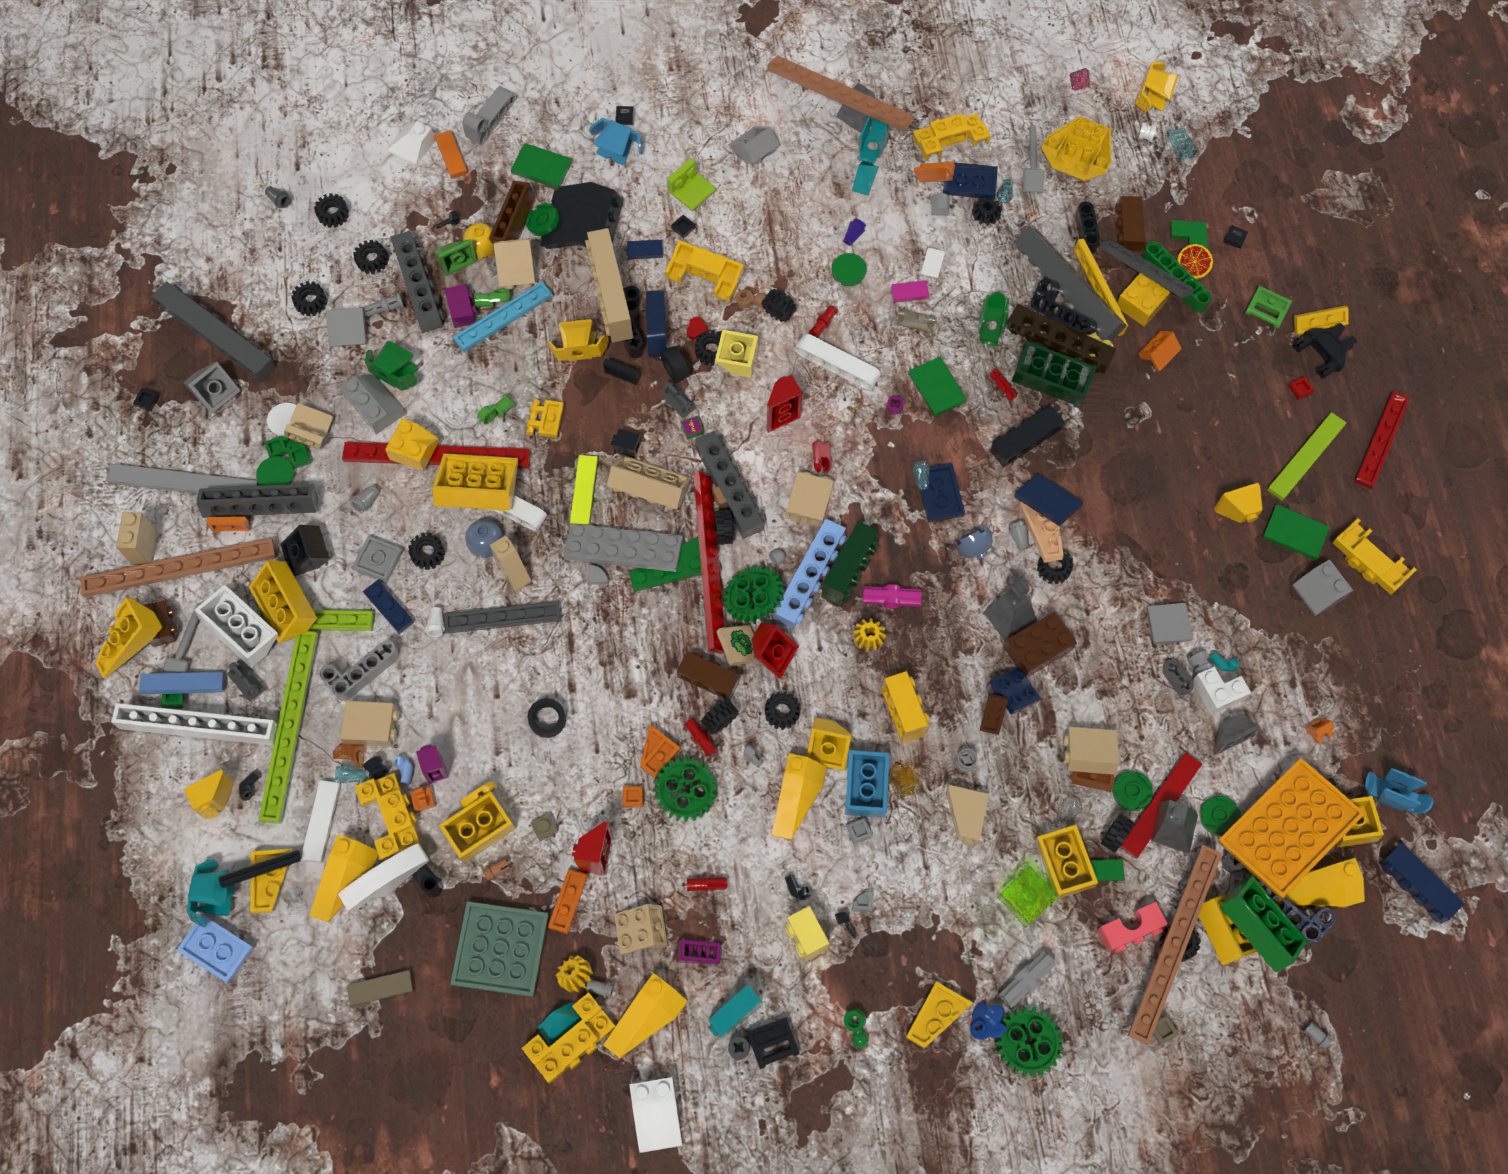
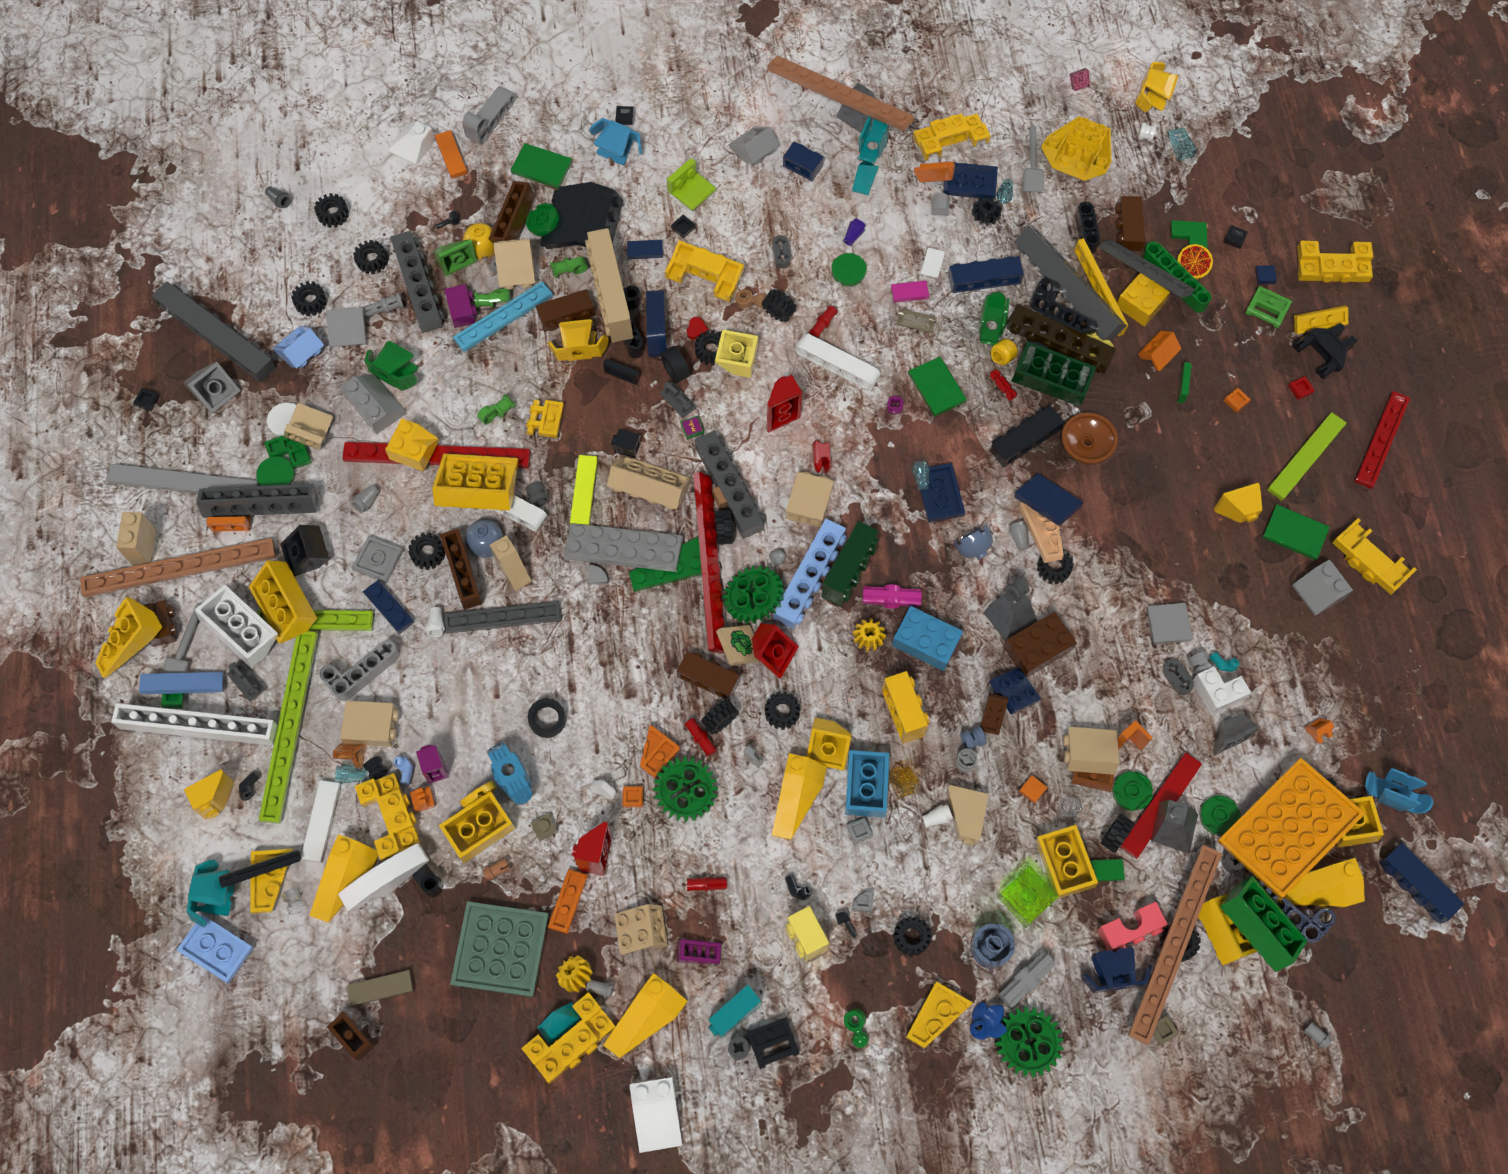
(299, 347): none -> light blue slope
(350, 1036): none -> reddish brown brick
(461, 569): none -> reddish brown brick
(518, 783): none -> dark azure piece
(536, 493): none -> dark grey wheel
(565, 309): none -> reddish brown brick
(569, 266): none -> bright green connector
(603, 788): none -> white tile
(785, 251): none -> dark grey beam
(803, 161): none -> dark blue brick
(921, 927): none -> black tyre
(927, 638): none -> dark azure brick
(938, 816): none -> white cone
(973, 738): none -> sand blue wheel
(985, 274): none -> dark blue brick
(992, 946): none -> sand blue brick
(1004, 352): none -> yellow head
(1033, 789): none -> orange tile
(1091, 429): none -> dark orange dish
(1115, 971): none -> dark blue piece
(1136, 734): none -> orange panel
(1184, 382): none -> green tile
(1237, 400): none -> orange tile
(1265, 274): none -> dark blue tile
(1333, 266): none -> yellow bracket

